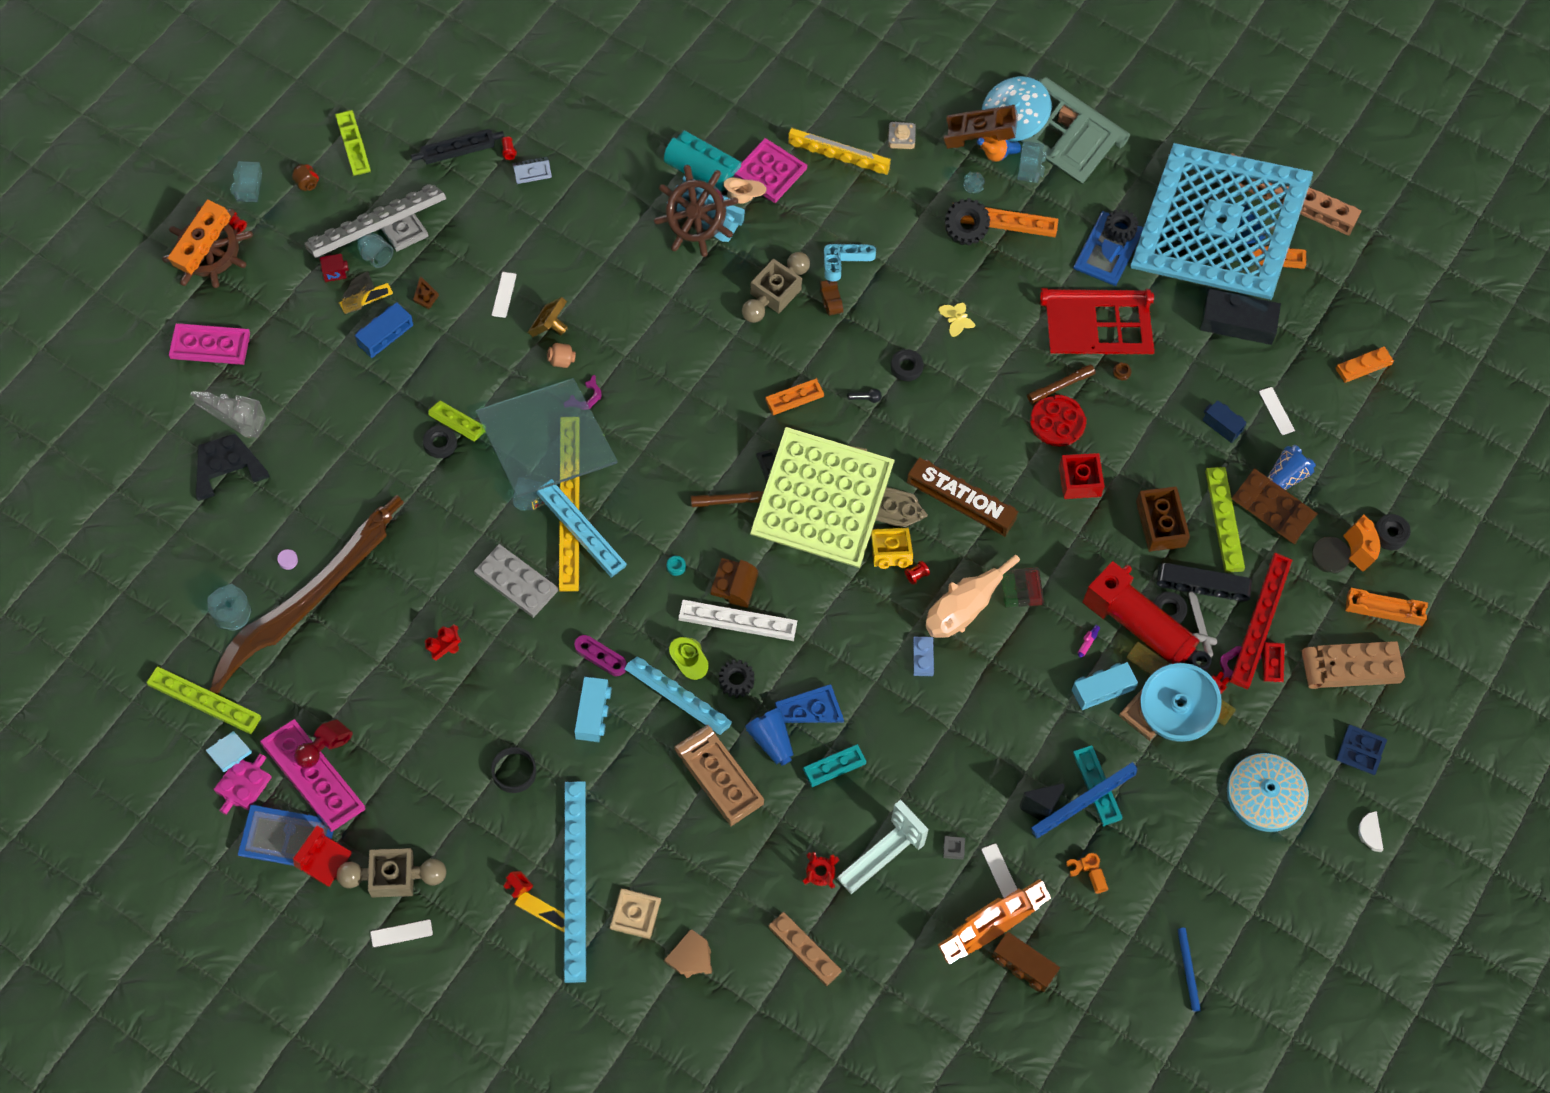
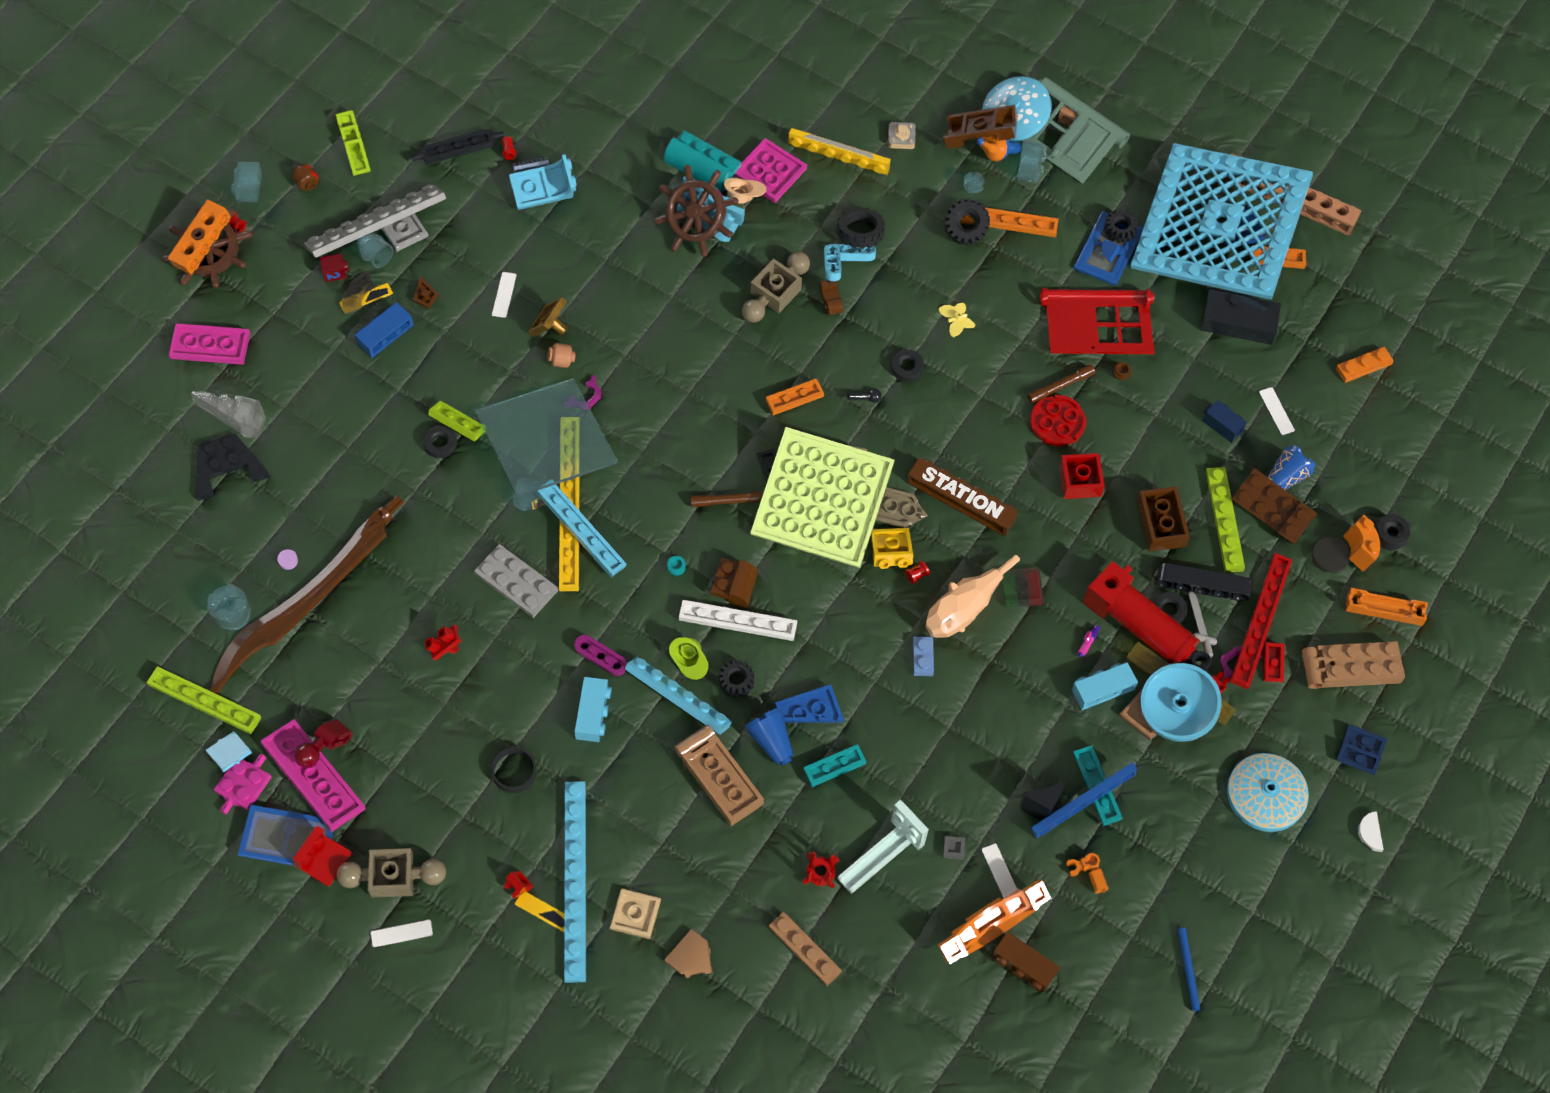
(543, 184): none -> medium azure bracket
(860, 239): none -> black tyre

